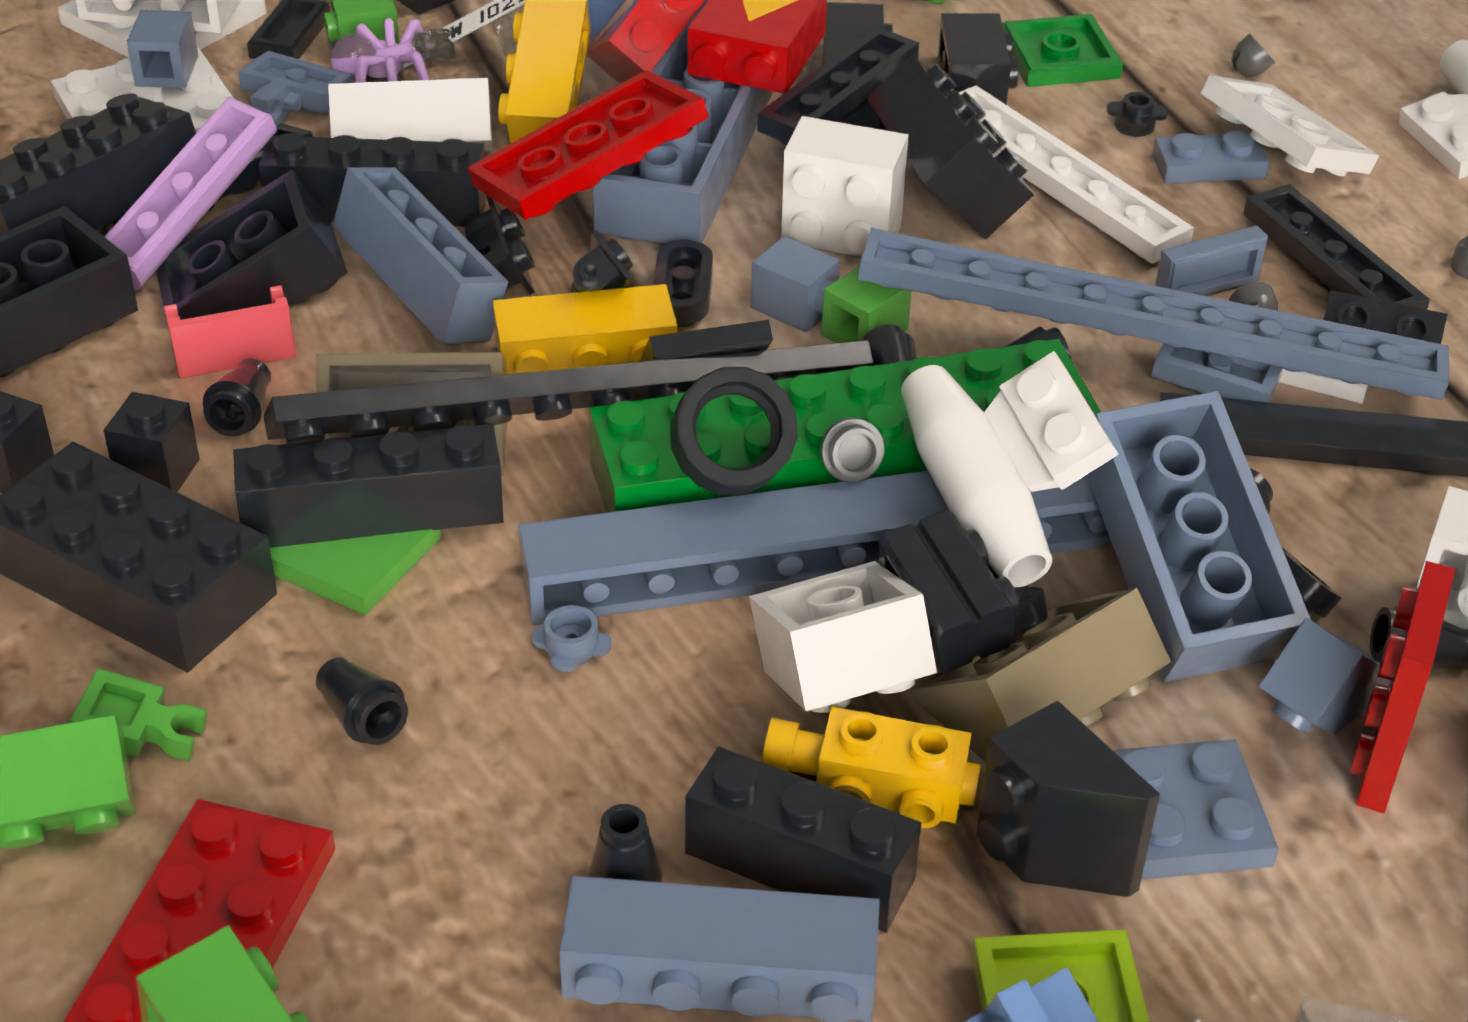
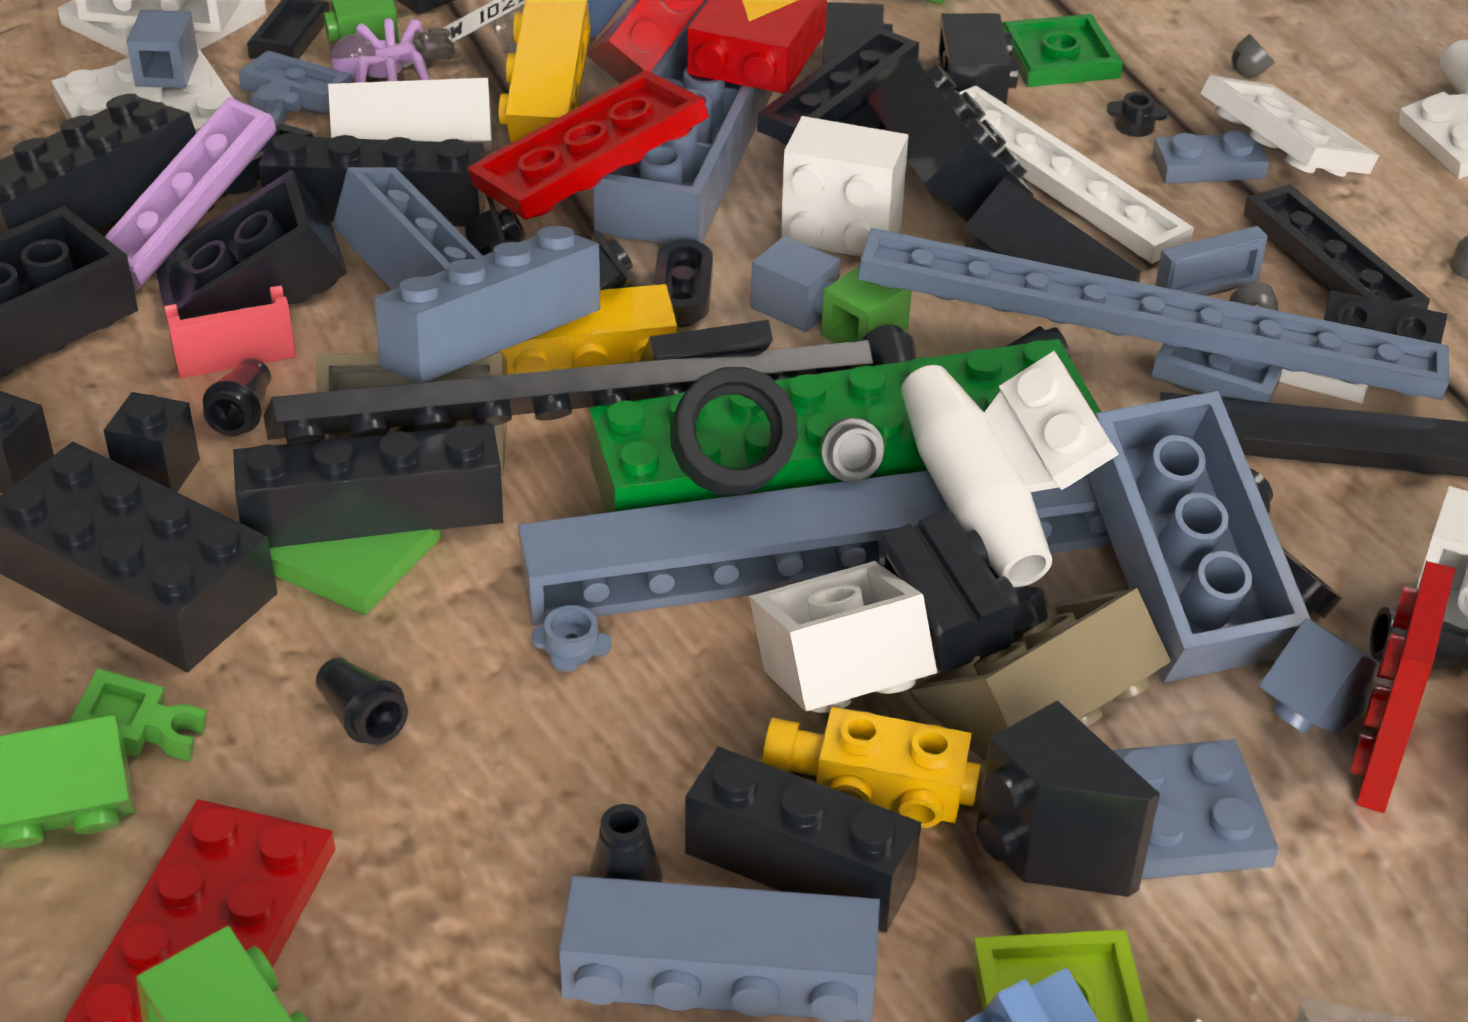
(487, 303): none -> sand blue brick
(1025, 228): none -> black slope

